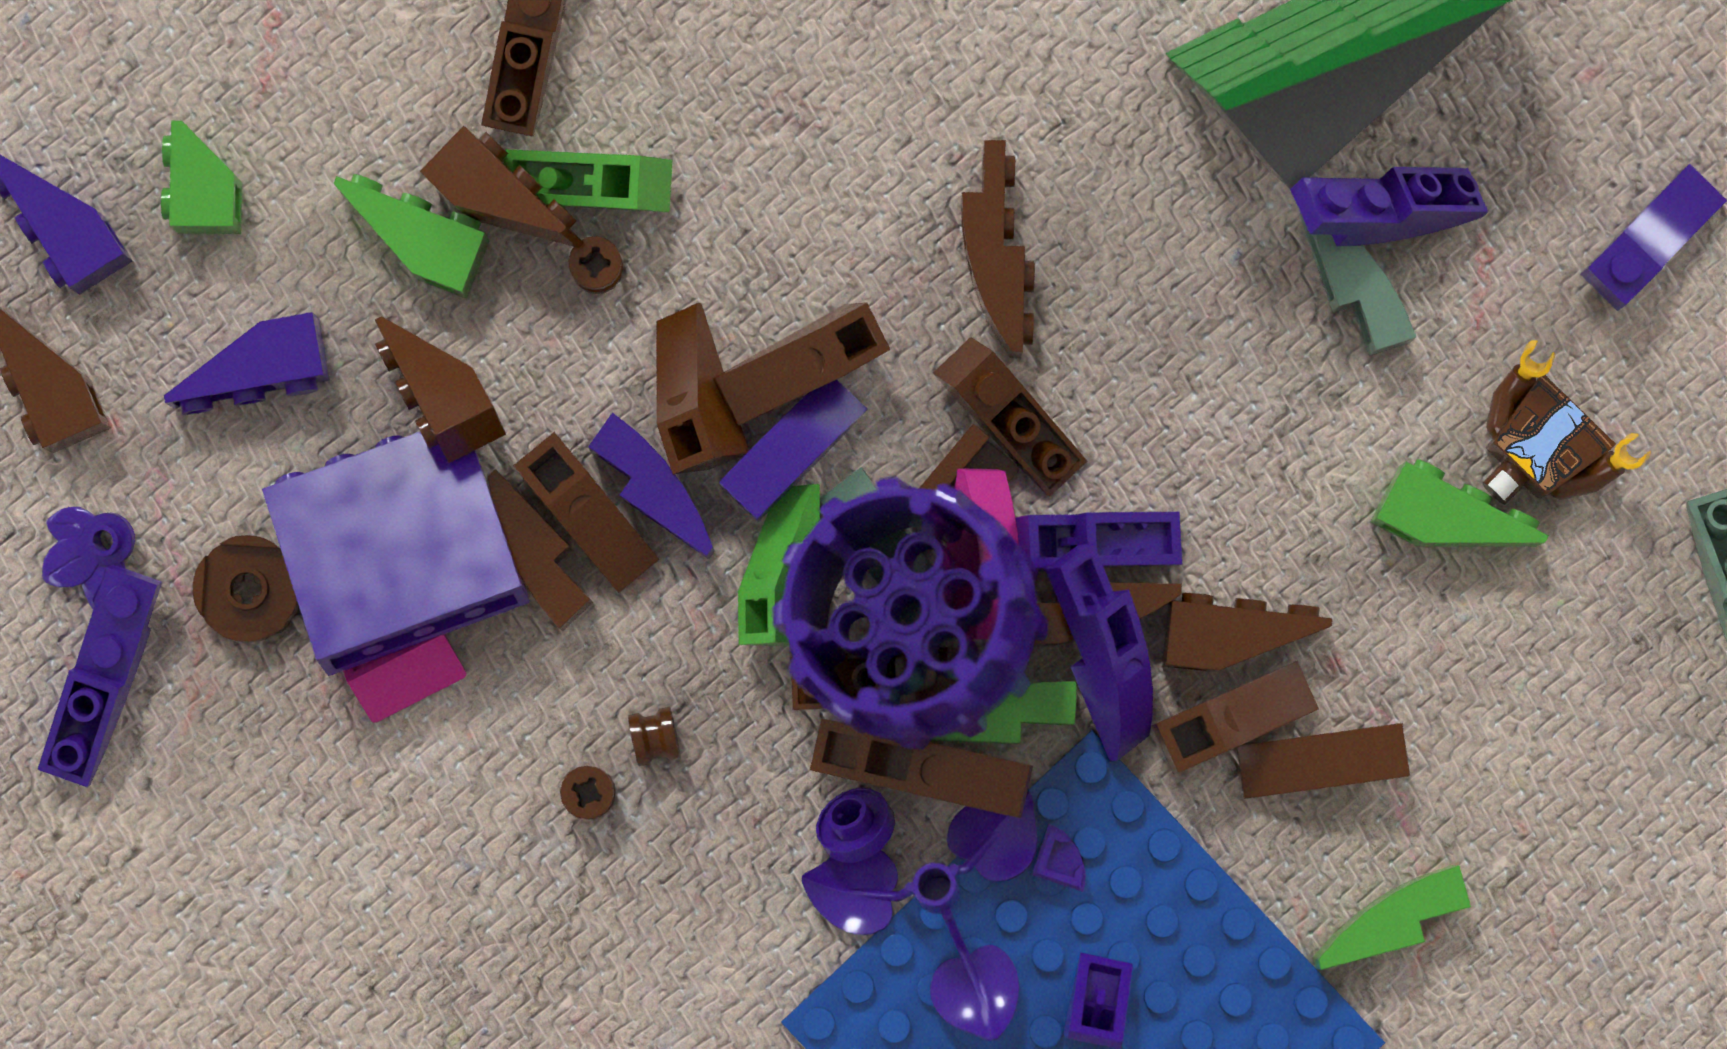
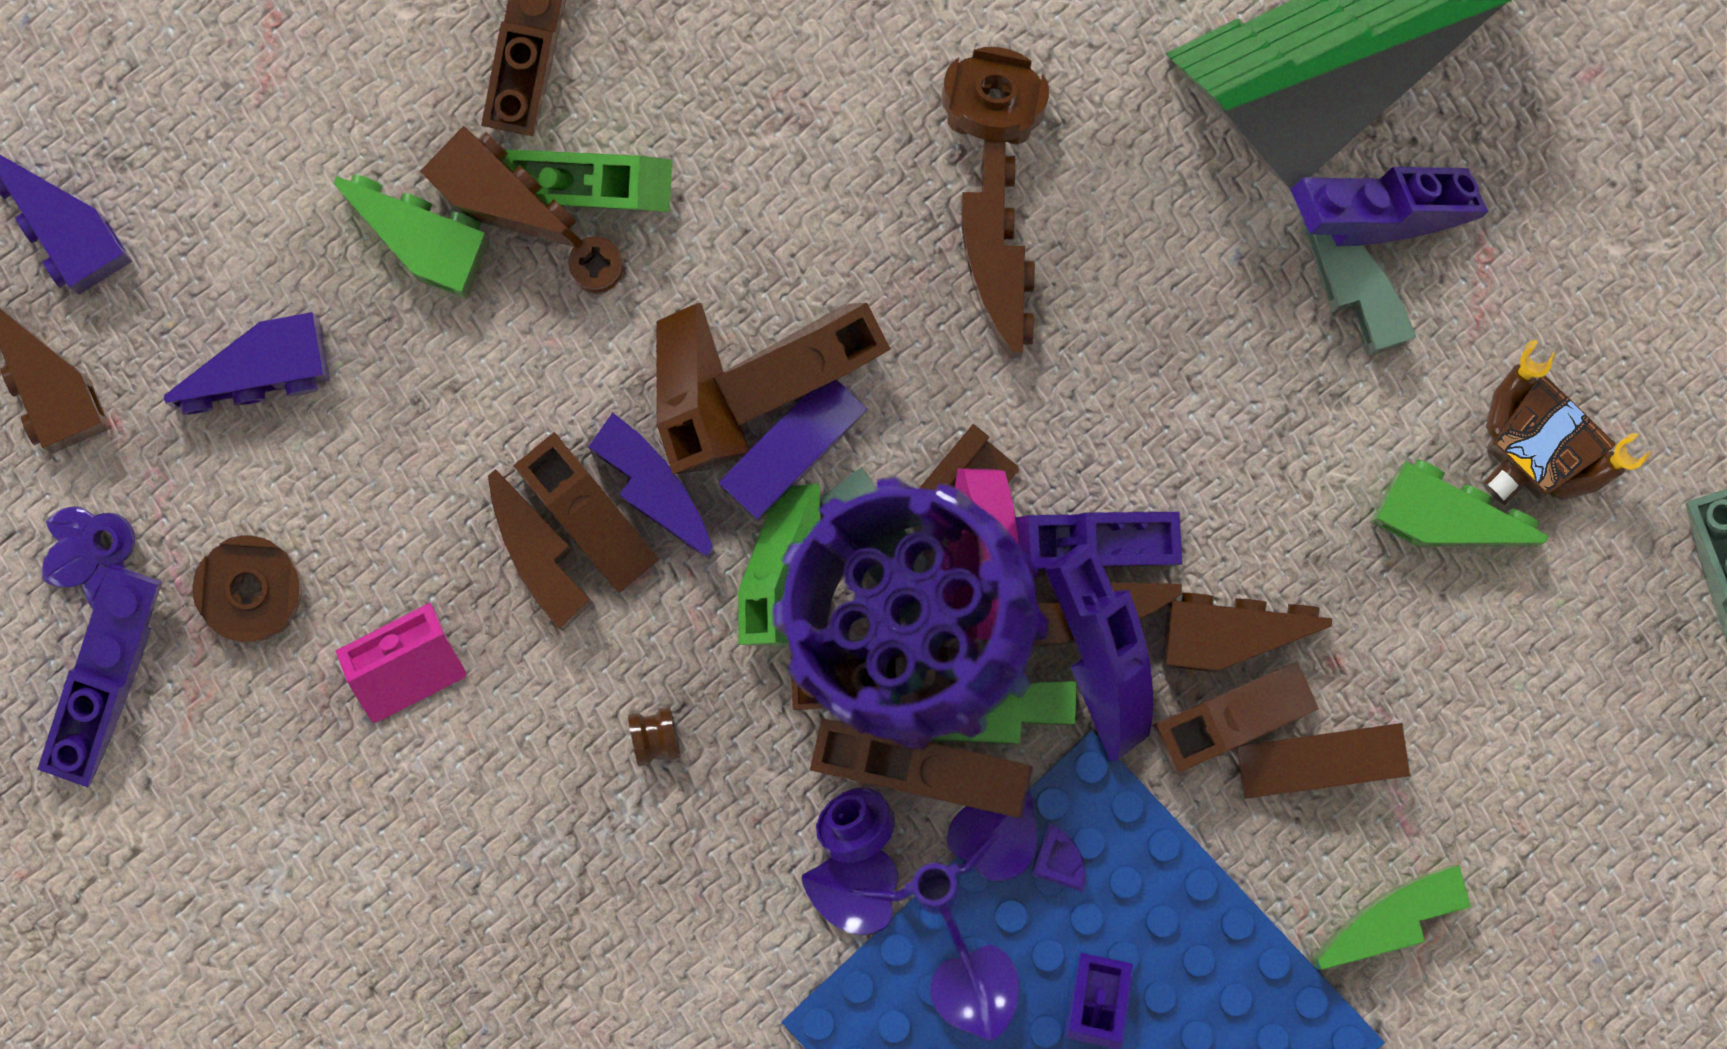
(202, 189): bright green slope -> none
(391, 549): panel -> none
(445, 389): reddish brown slope -> none
(595, 796): reddish brown wheel -> none
(988, 118): none -> reddish brown plate
(1010, 415): reddish brown slope -> none
(1653, 237): dark purple slope -> none

